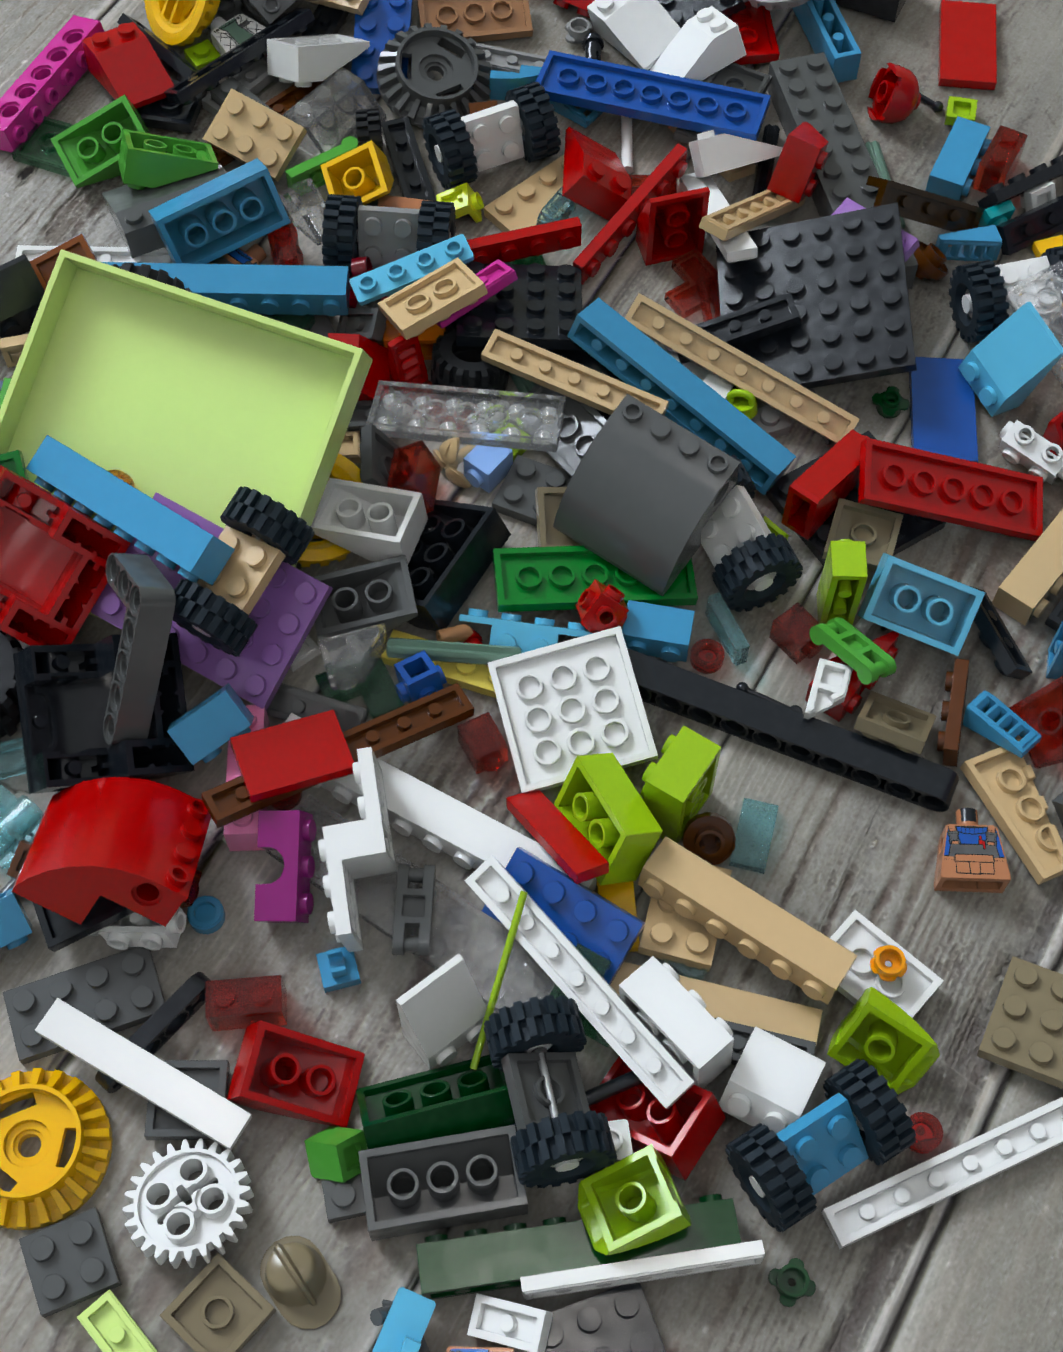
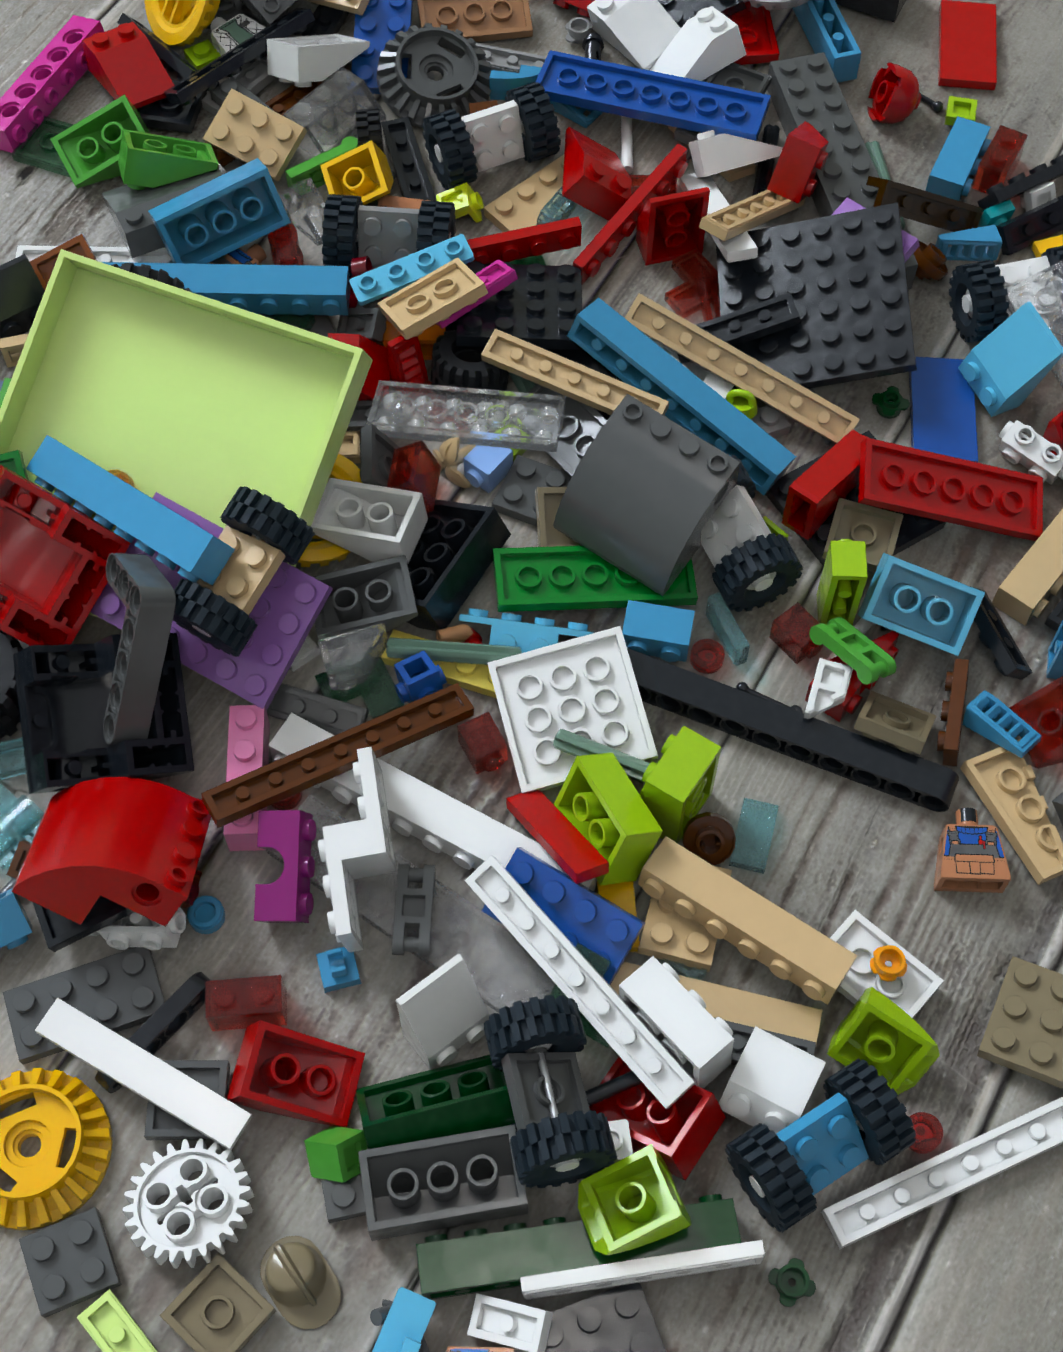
(211, 725): dark azure brick -> none
(292, 755): red tile -> none
(499, 977): lime piece -> none
(578, 746): none -> sand green axle
(601, 607): red brick -> none

